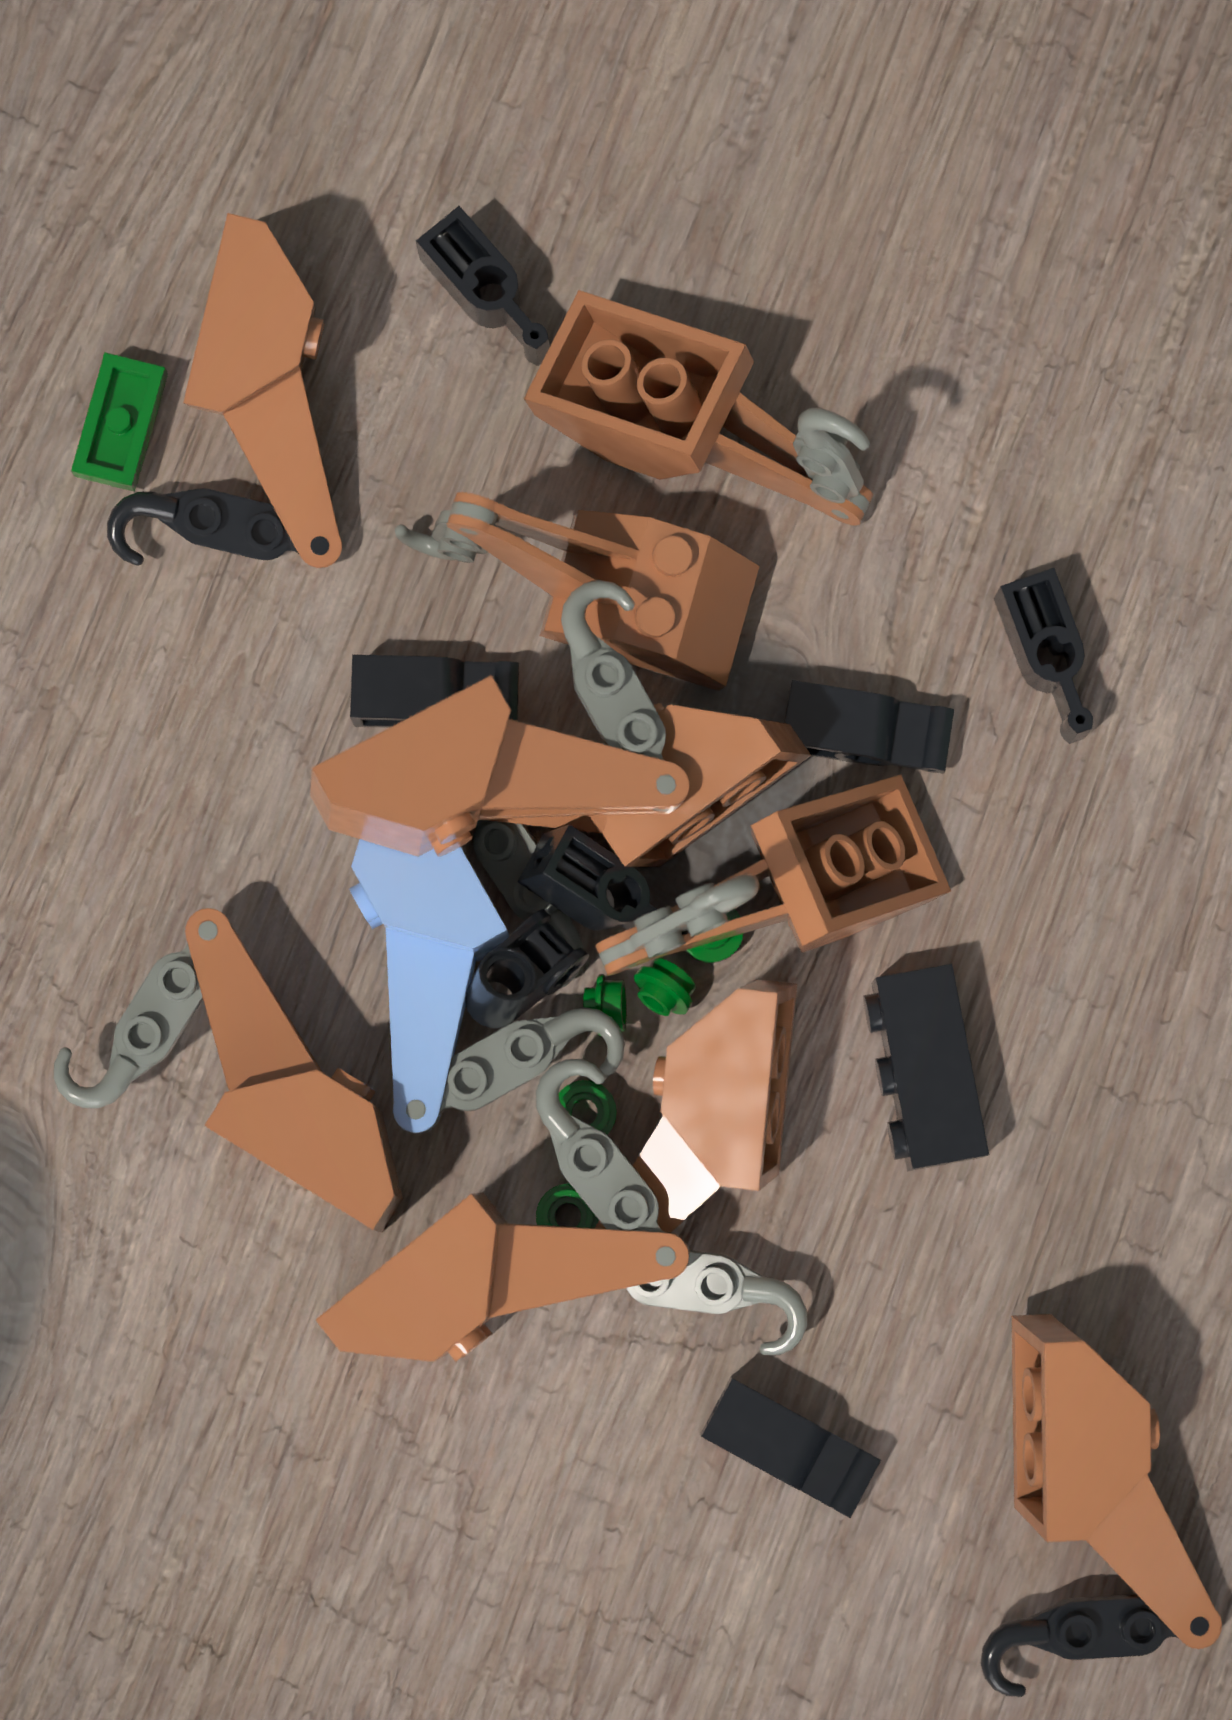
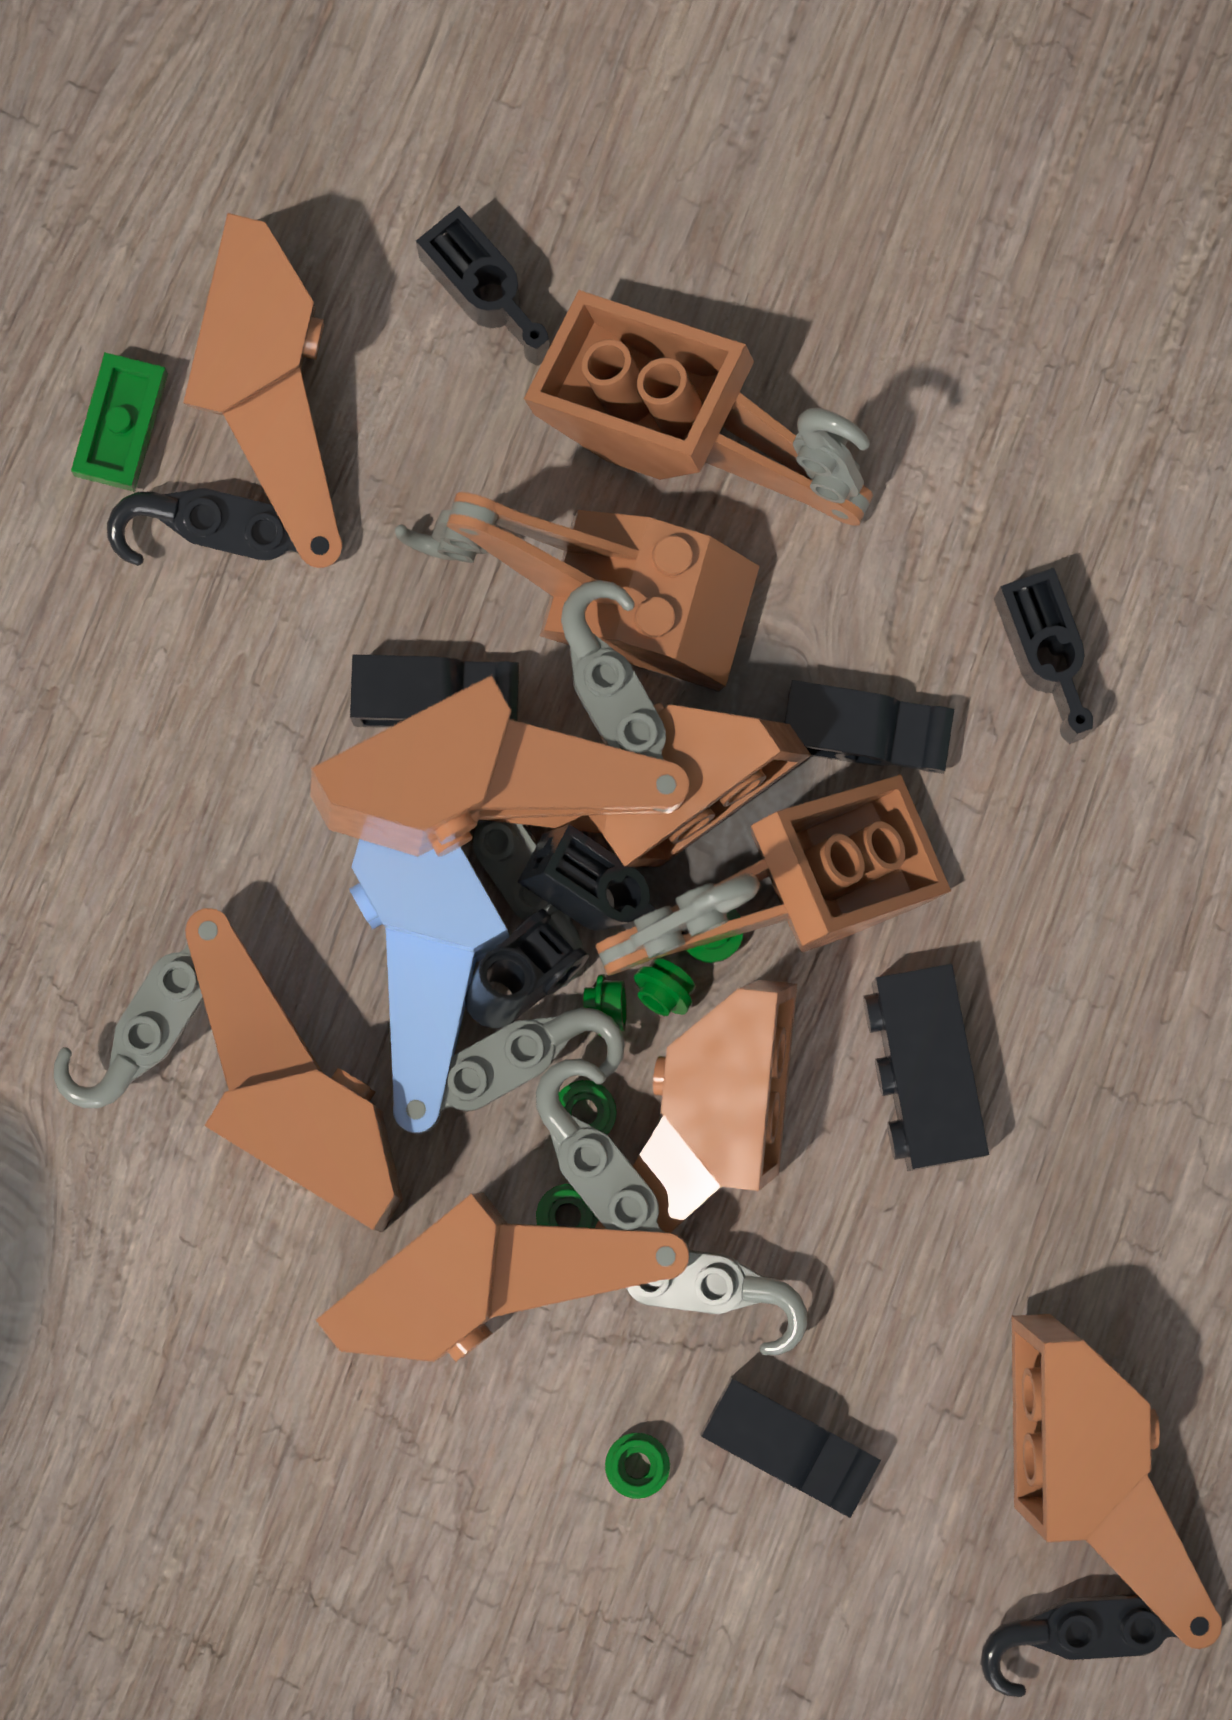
(637, 1487): none -> green plate

